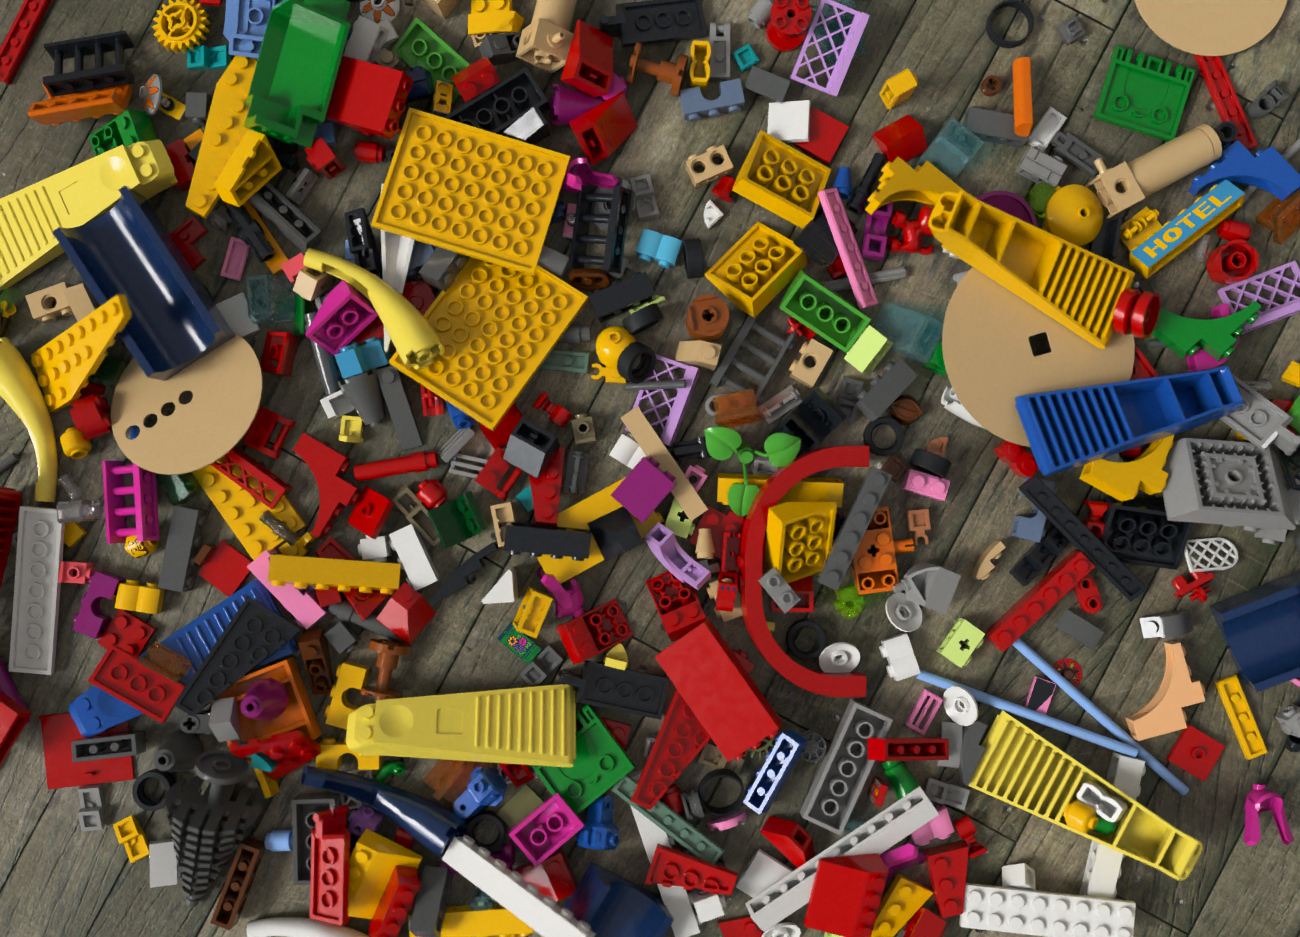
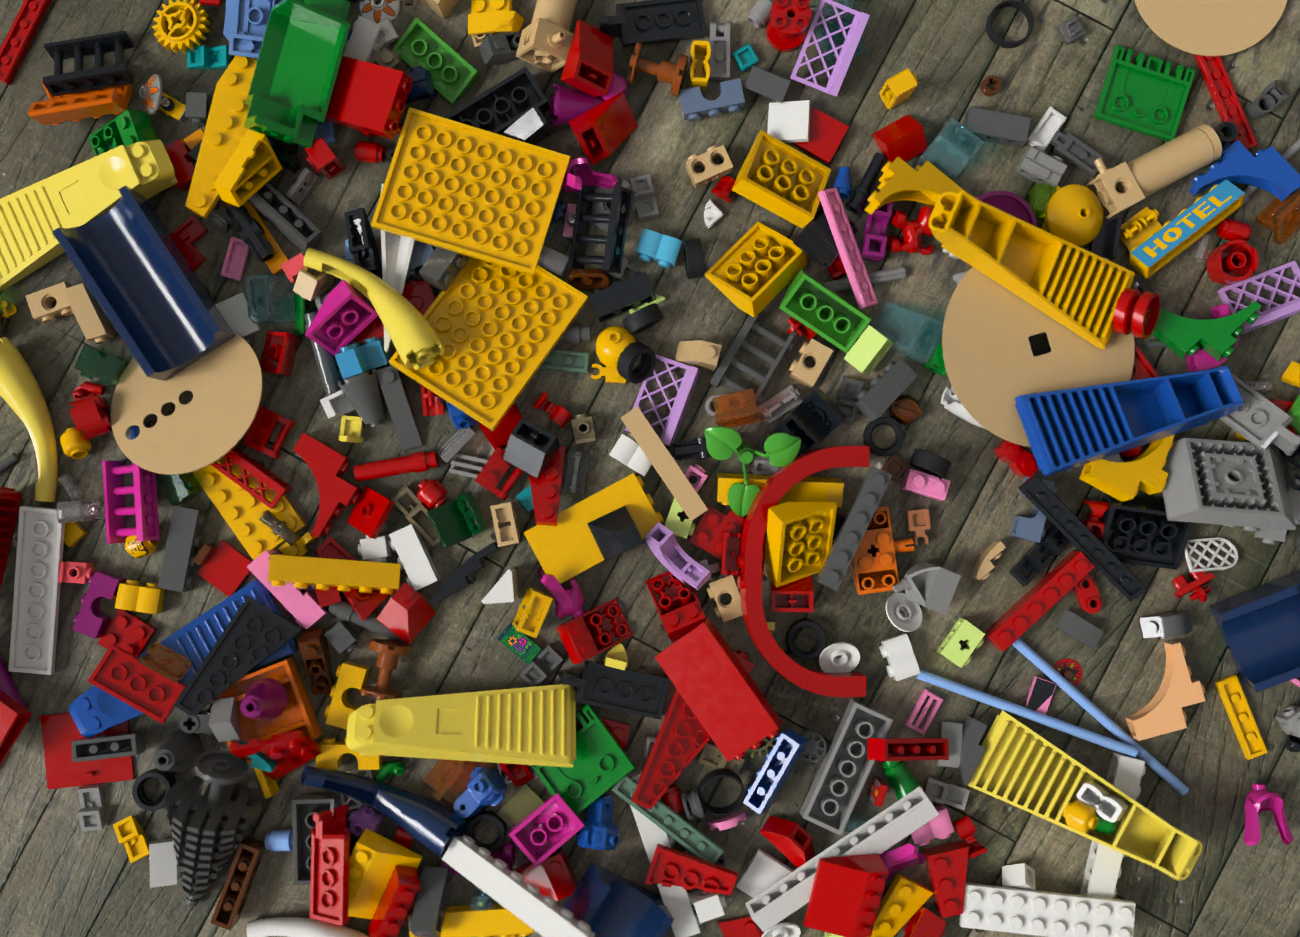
(78, 352): yellow wing -> none
(442, 98): yellow piece -> none
(475, 79): red brick -> none
(547, 540): black brick -> none
(644, 488): magenta brick -> none
(653, 385): dark grey bar -> none
(705, 546): tan cone -> none
(709, 308): dark orange piece -> none
(726, 591): red leg -> none
(779, 589): light grey hinge -> none
(848, 594): clear neon green brick -> none
(937, 446): nougat tile -> none
(960, 705): white dish -> none
(1022, 96): orange brick -> none
(1195, 752): red plate -> none

